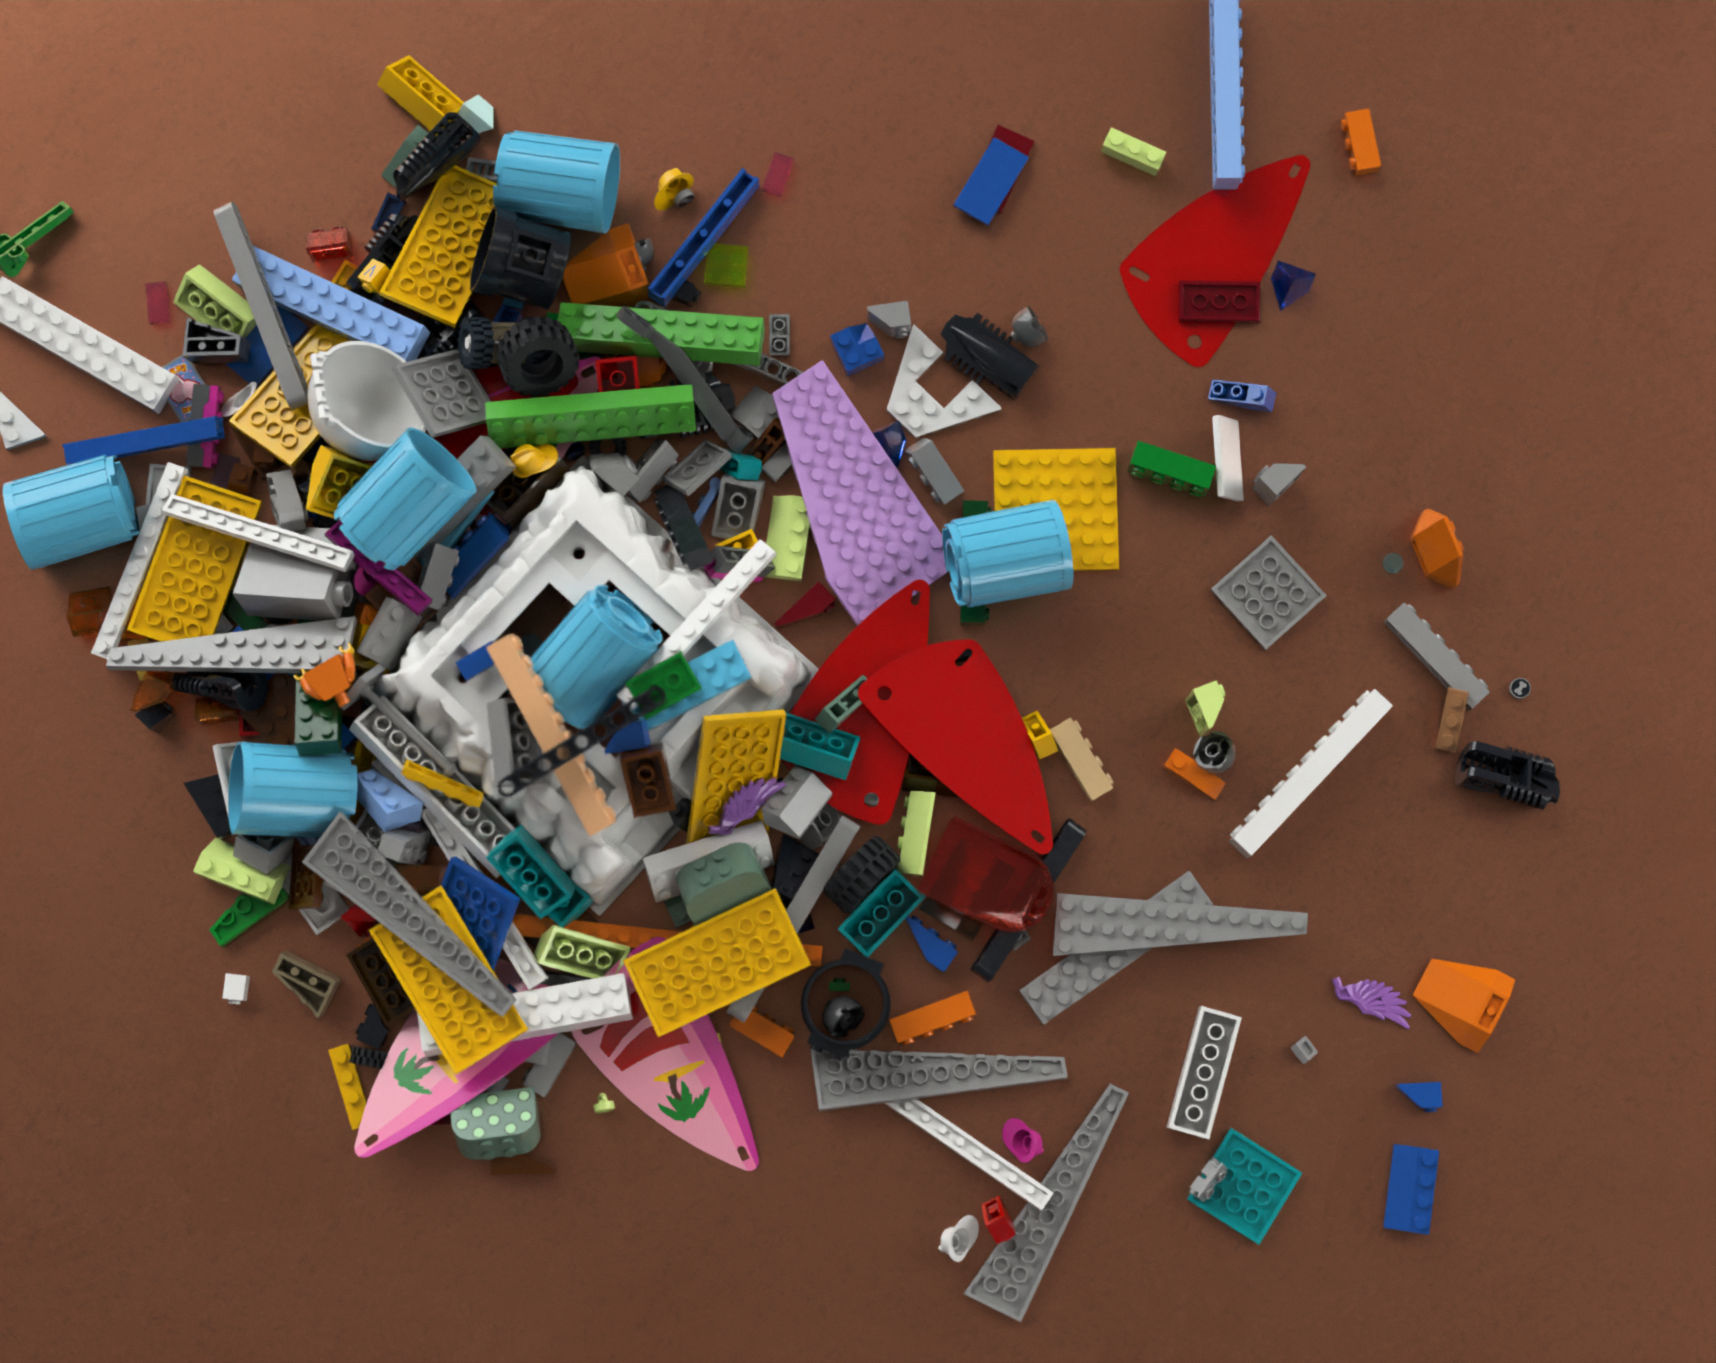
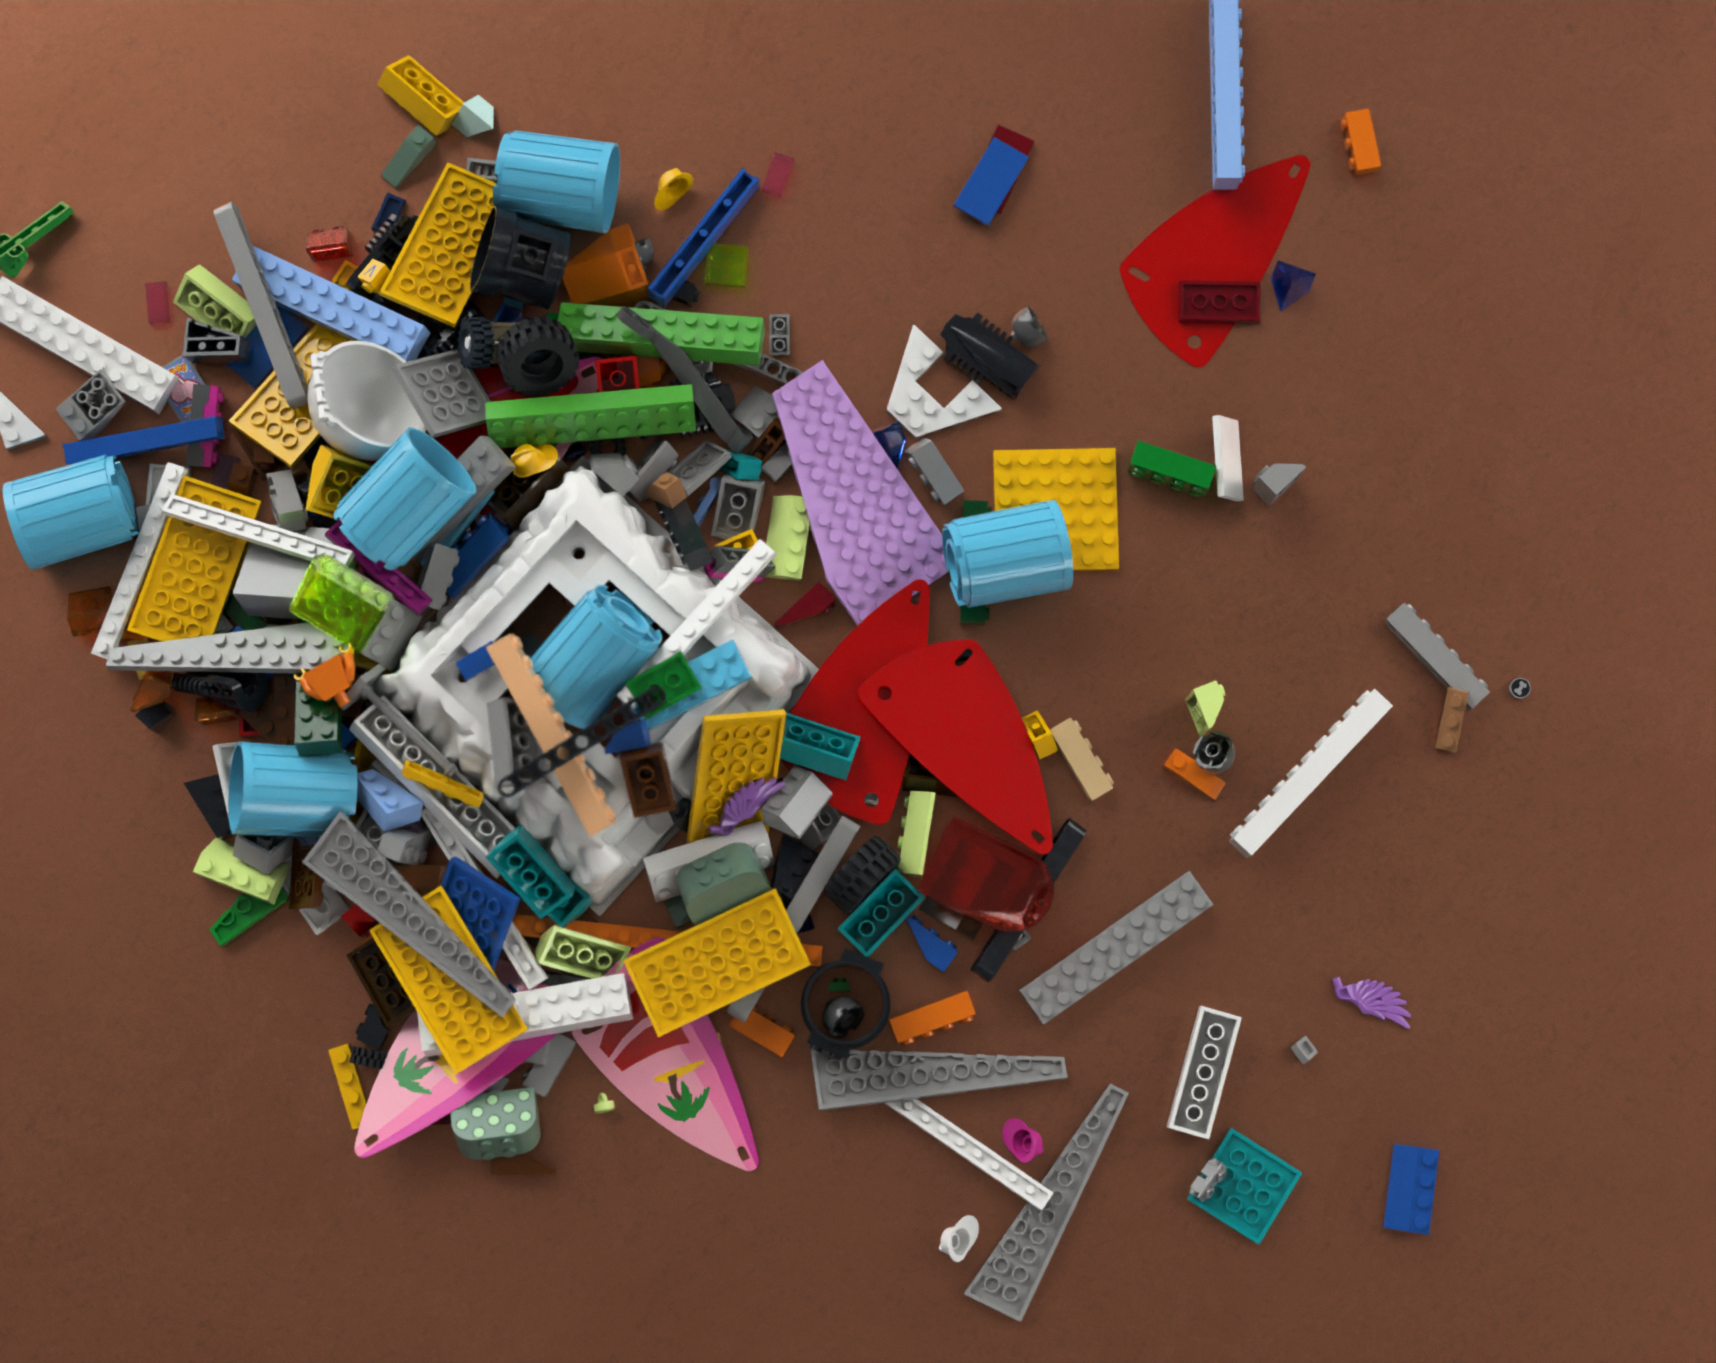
(91, 407): none -> light grey slope
(236, 988): white brick -> none
(237, 400): white piece -> none
(308, 981): dark tan wedge -> none
(340, 601): none -> clear neon green slope
(435, 155): black connector -> none
(667, 490): none -> medium nougat slope
(684, 197): light grey tile -> none
(841, 707): sand green slope -> none
(856, 348): blue slope -> none
(891, 318): light grey slope -> none
(998, 1220): red slope -> none
(1117, 924): light grey wing -> none
(1133, 151): yellowish green brick -> none
(1243, 395): blue slope -> none
(1268, 592): light grey plate -> none
(1392, 563): clear light blue plate -> none
(1423, 1095): blue slope -> none
(1438, 548): orange wedge -> none
(1464, 999): orange wedge -> none
(1513, 774): black connector -> none

